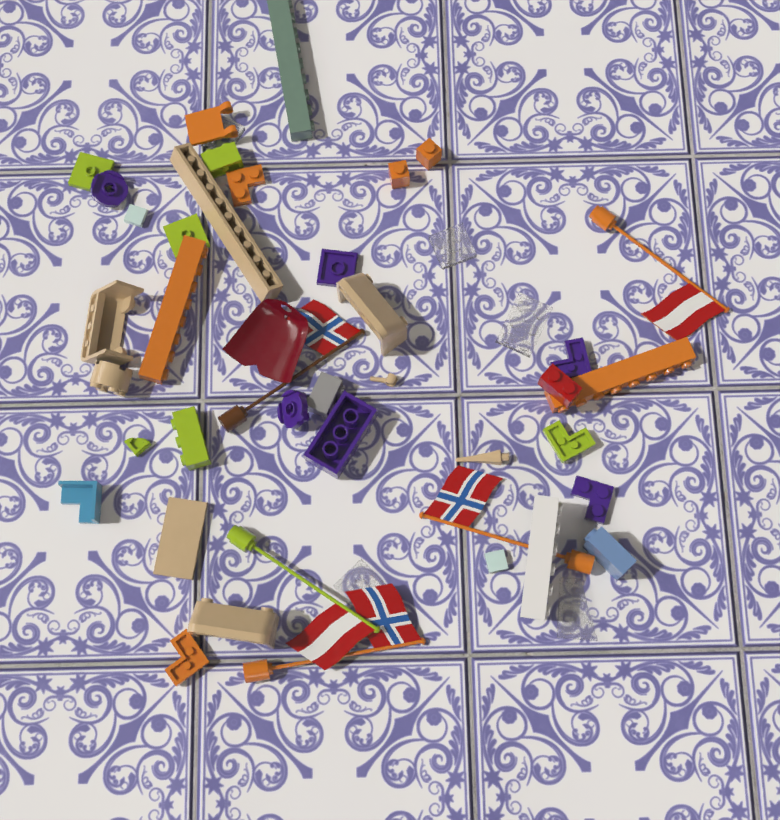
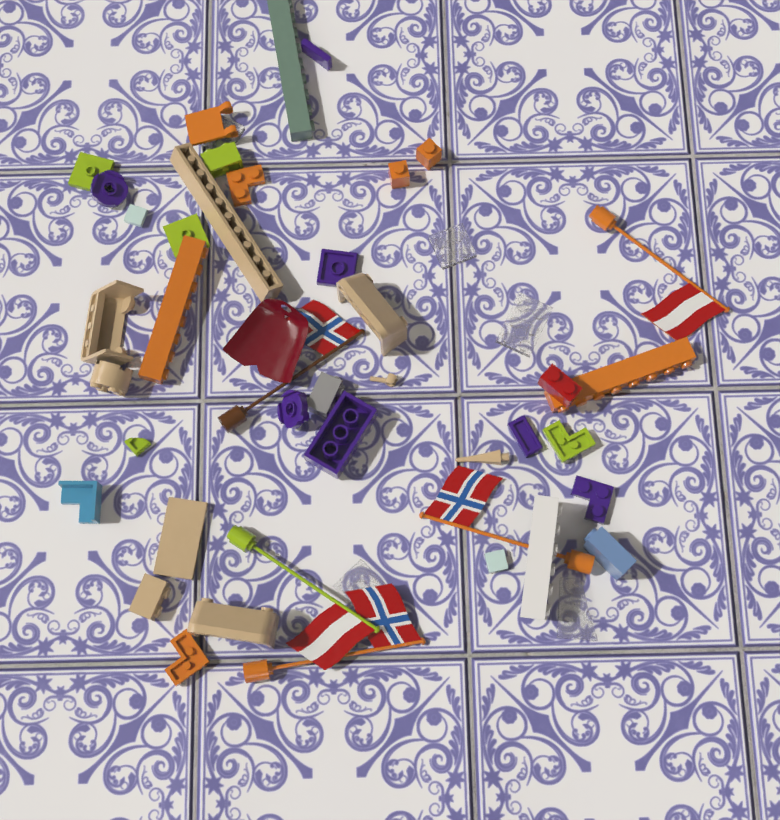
(149, 597): none -> tan brick
(190, 438): lime brick -> none
(316, 54): none -> dark purple tile
(525, 436): none -> dark purple tile
(577, 358): dark purple plate -> none

